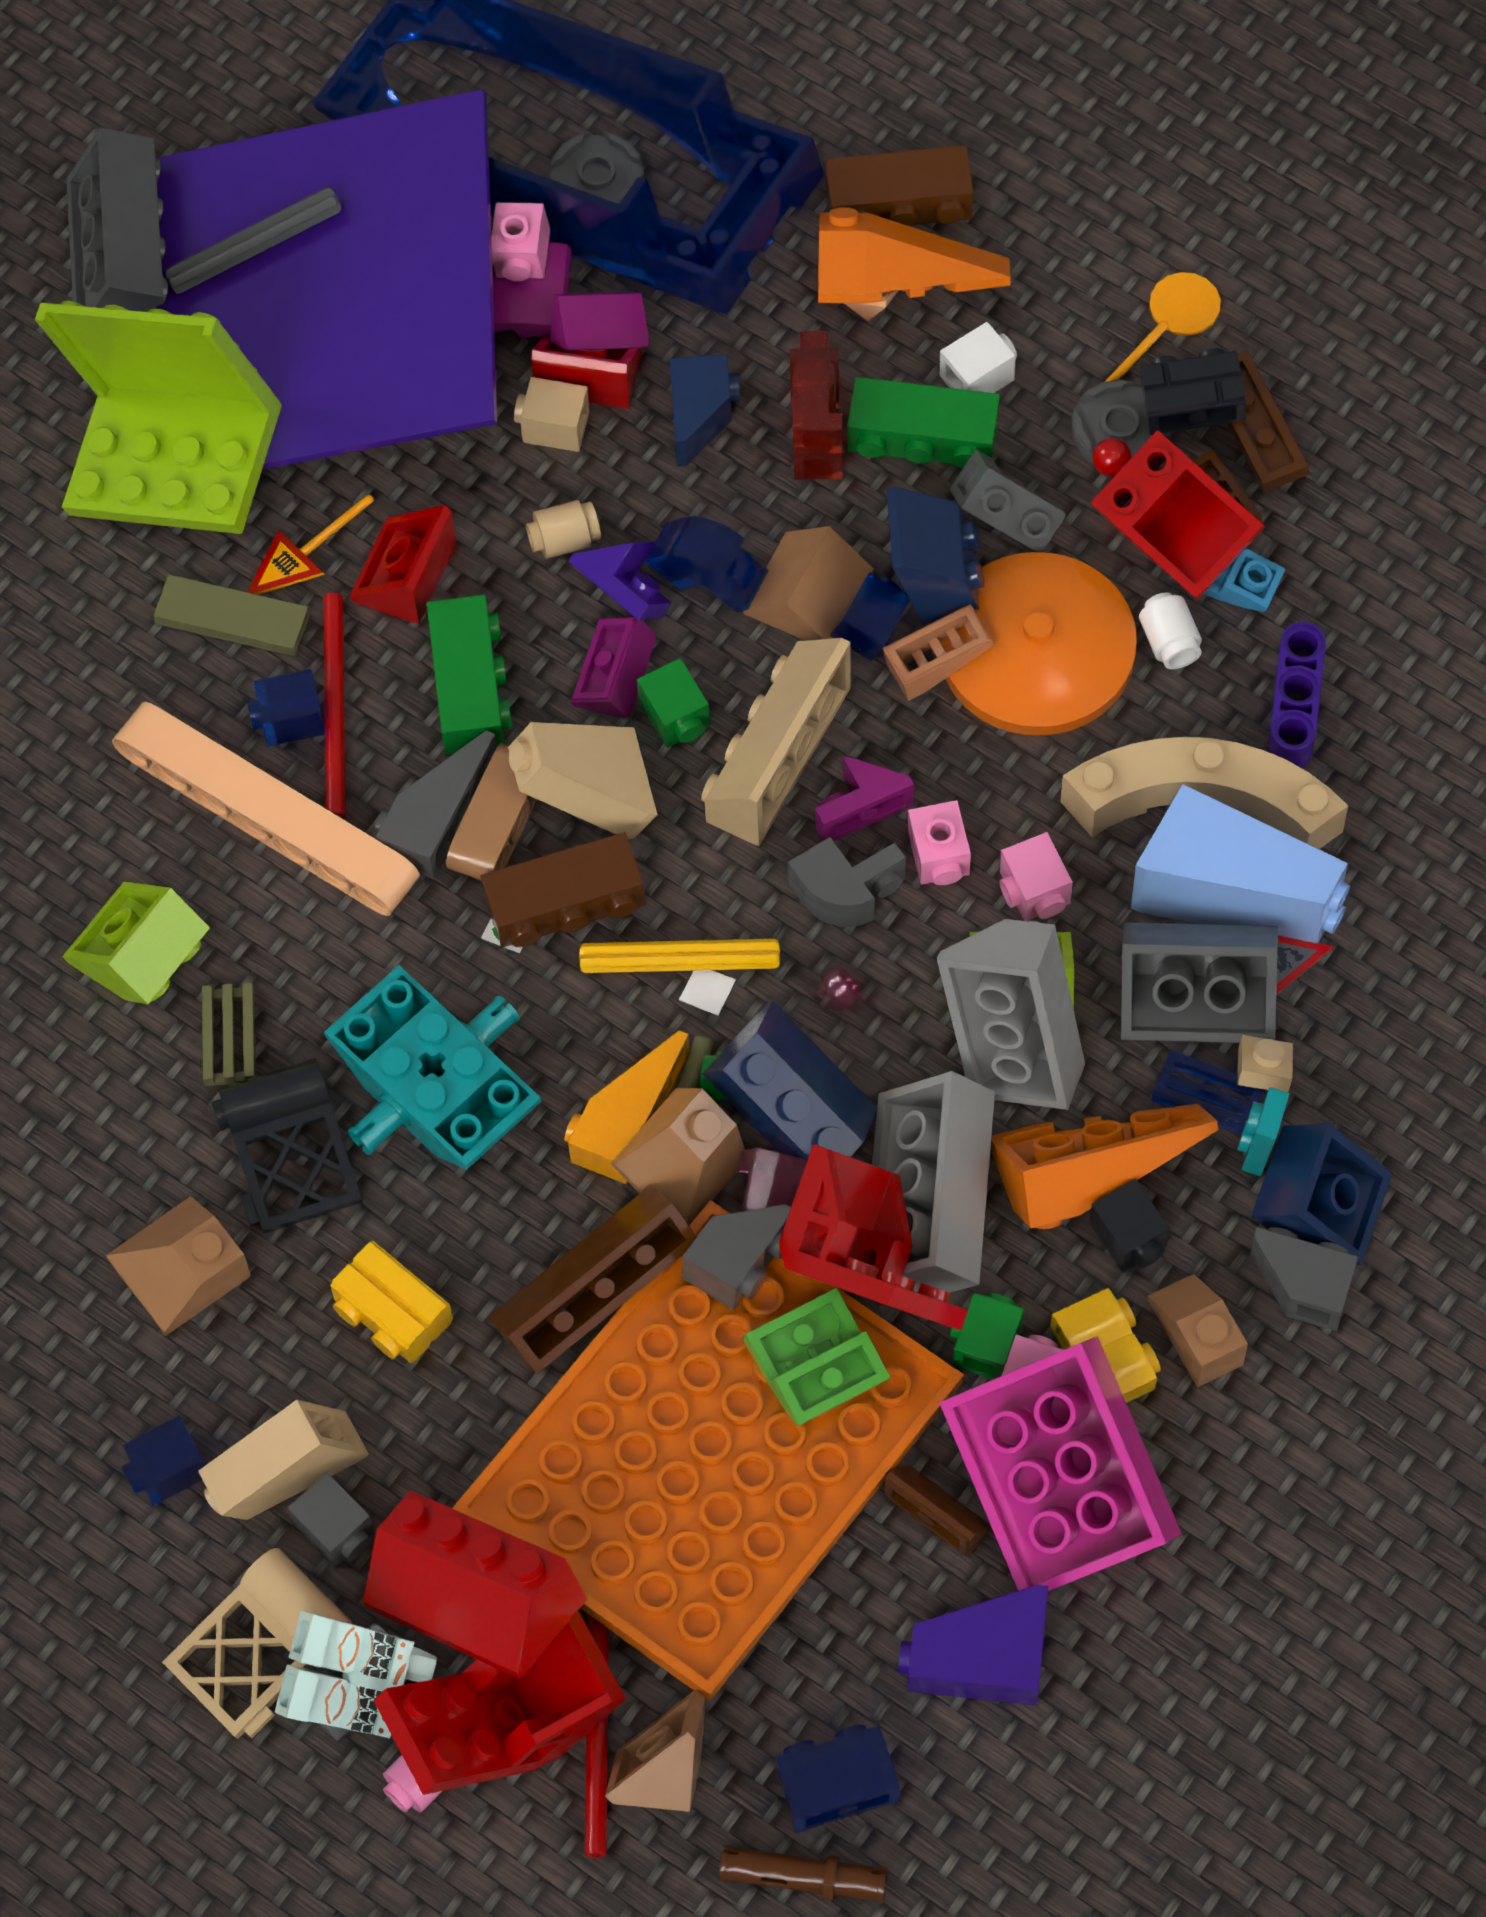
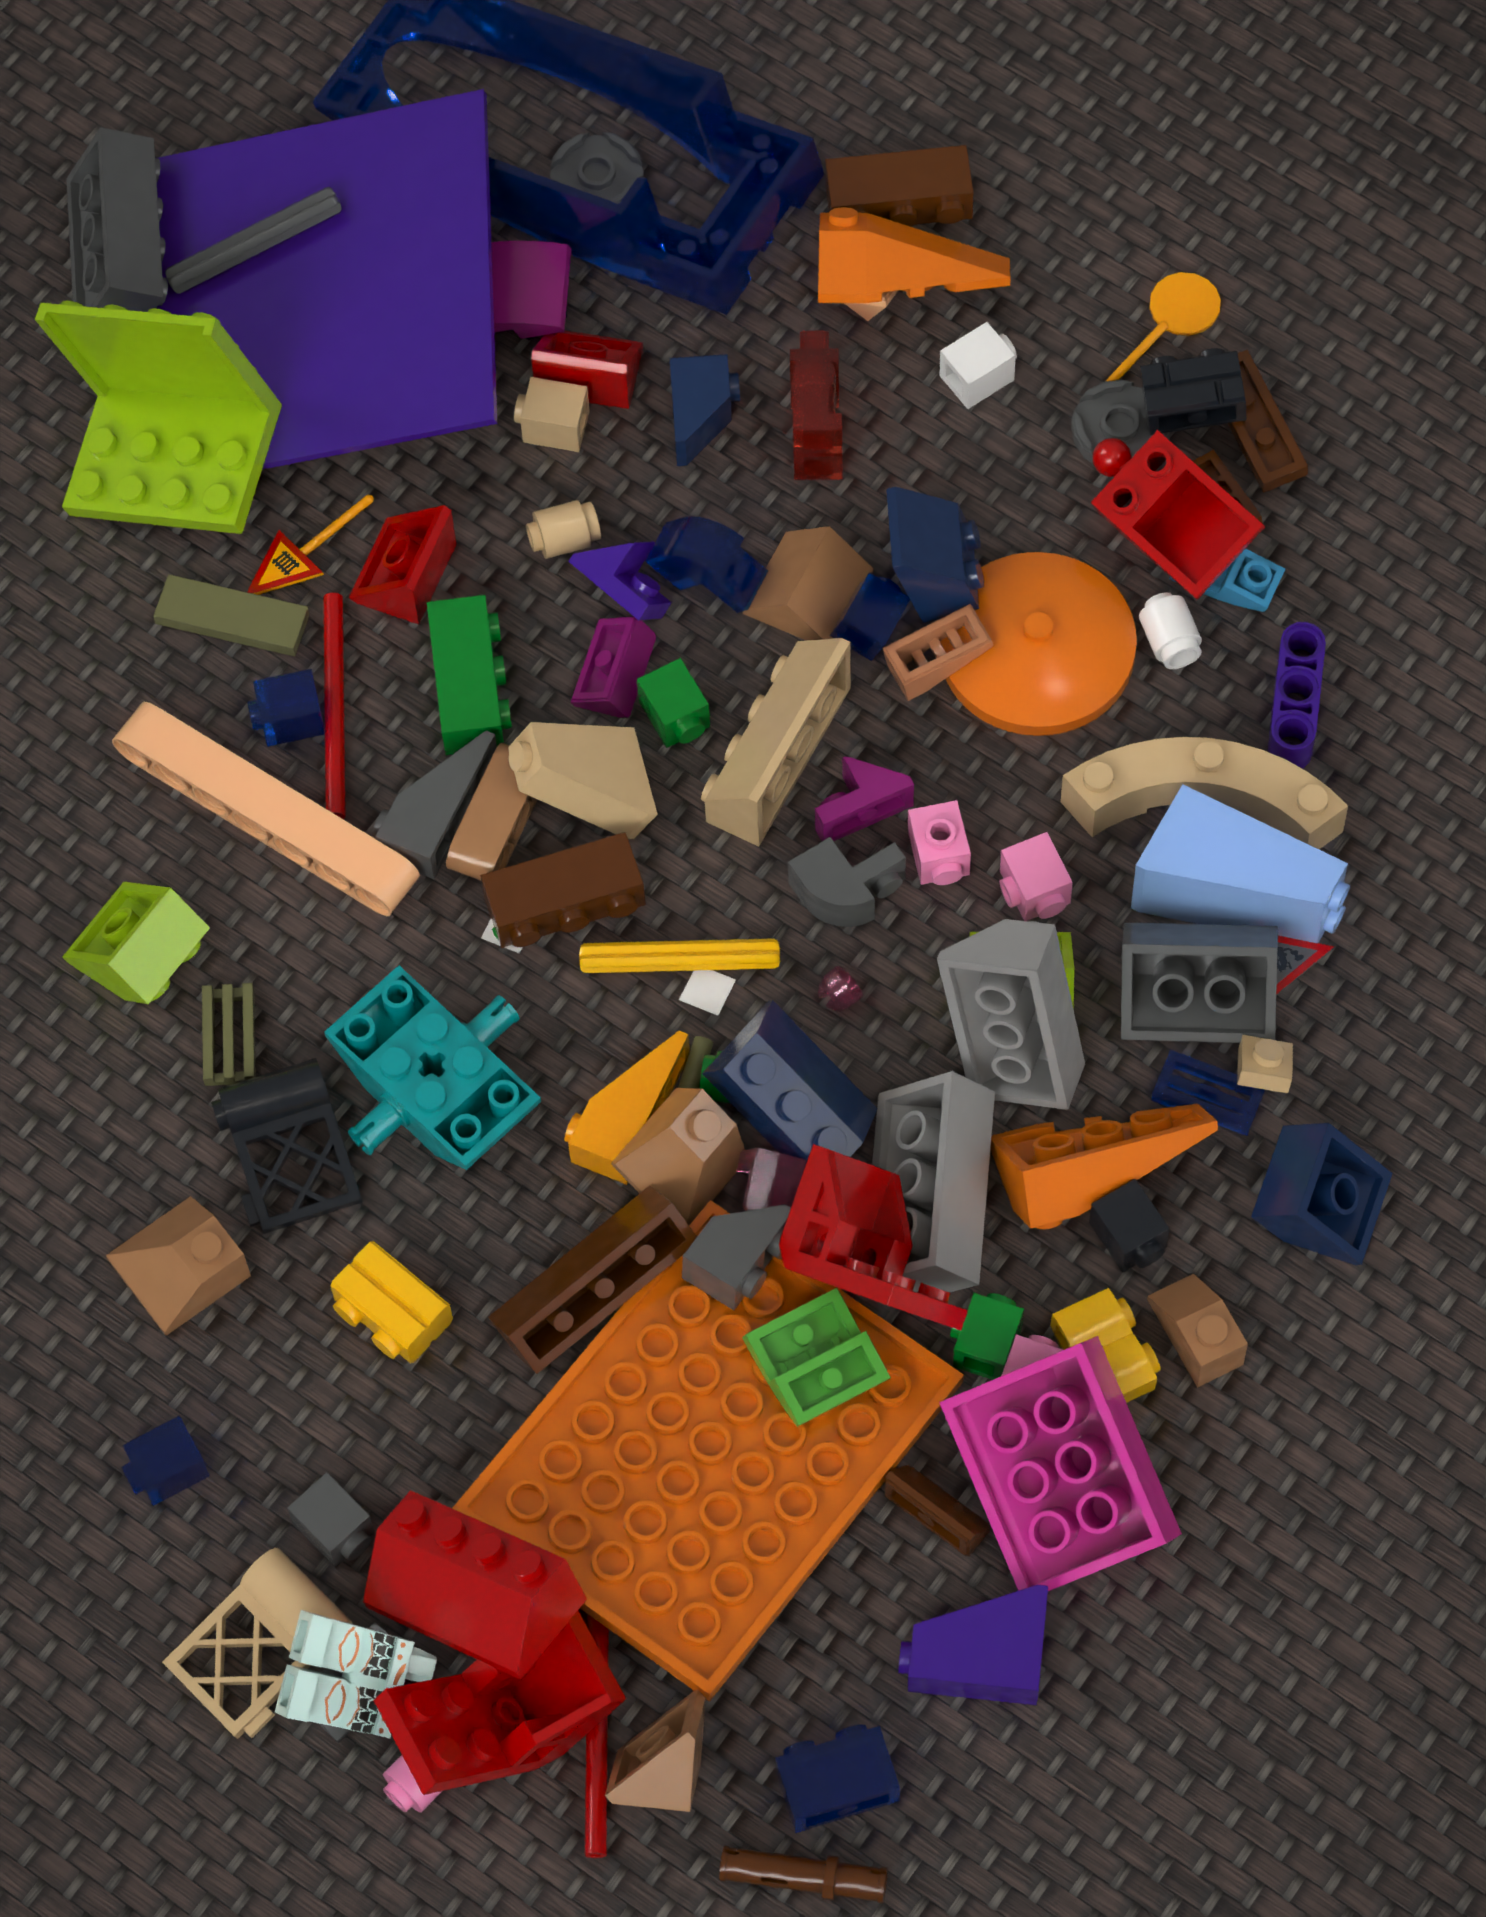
(281, 1459): tan slope -> none
(520, 241): bright pink brick -> none
(599, 321): magenta slope -> none
(921, 421): green brick -> none
(1005, 503): dark grey bracket -> none
(1261, 1130): teal plate -> none
(1304, 1276): dark grey slope -> none

